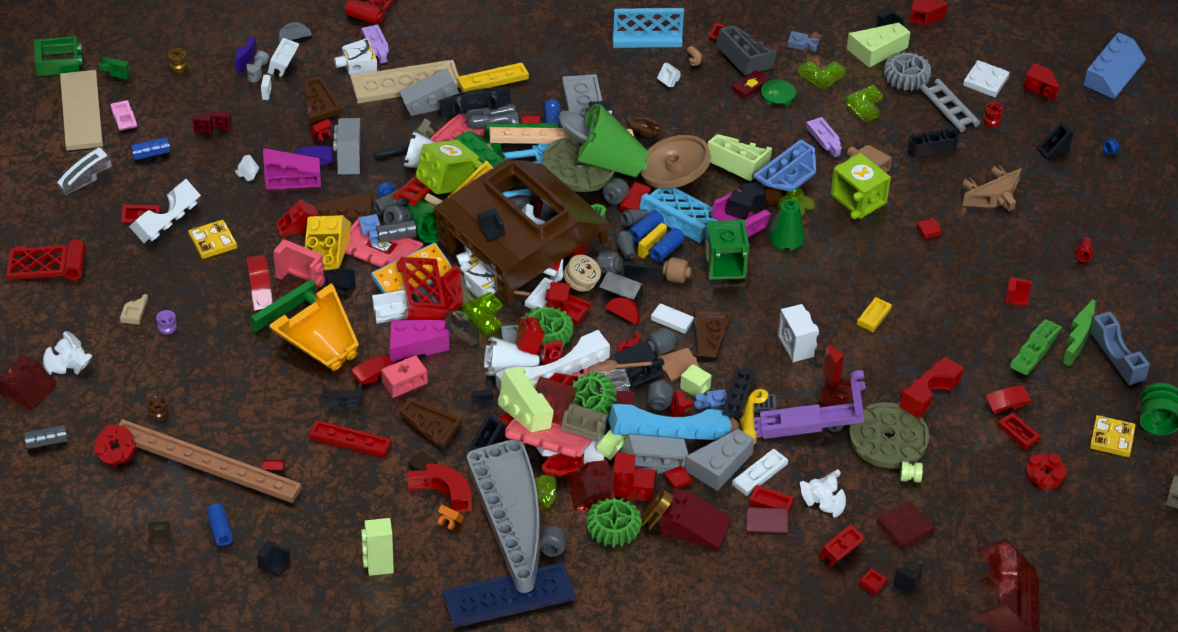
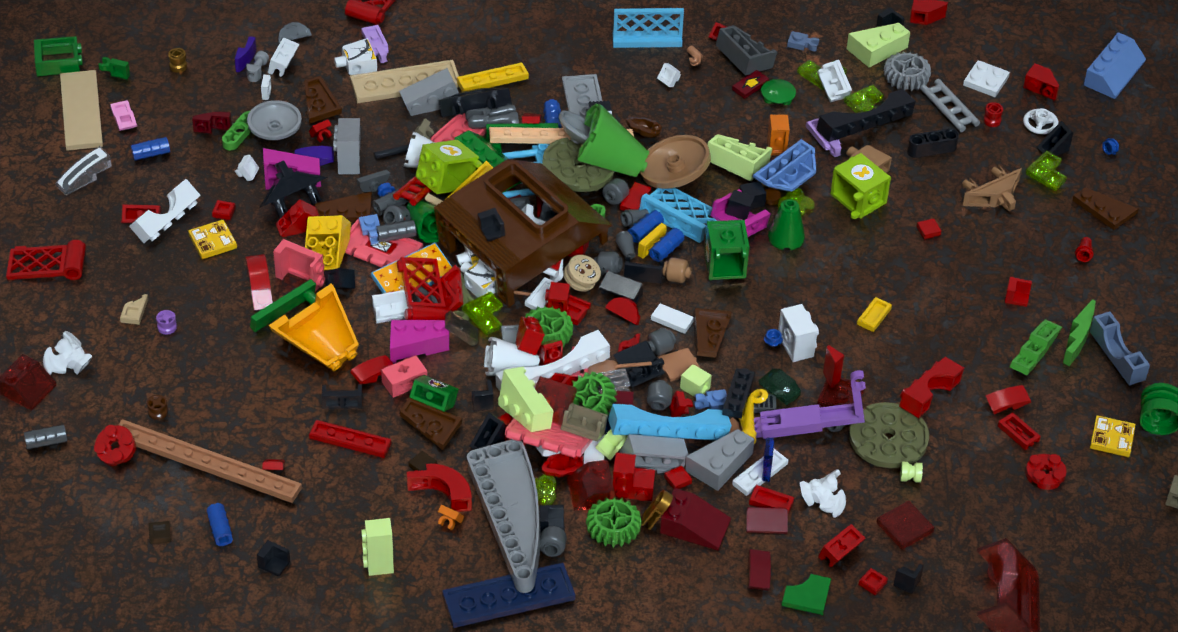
(223, 210): none -> red tile
(238, 137): none -> bright green beam
(274, 120): none -> light grey dish
(288, 183): none -> black connector
(373, 181): none -> dark grey plate
(434, 393): none -> green brick
(551, 516): none -> black panel
(759, 569): none -> dark red slope
(768, 458): none -> clear blue tile
(773, 337): none -> blue plate
(778, 134): none -> orange panel
(781, 385): none -> clear green slope
(808, 596): none -> green tile
(834, 81): none -> white hinge
(839, 125): none -> black arch
(1041, 118): none -> white piece
(1044, 171): none -> clear neon green plate
(1106, 209): none -> reddish brown wing

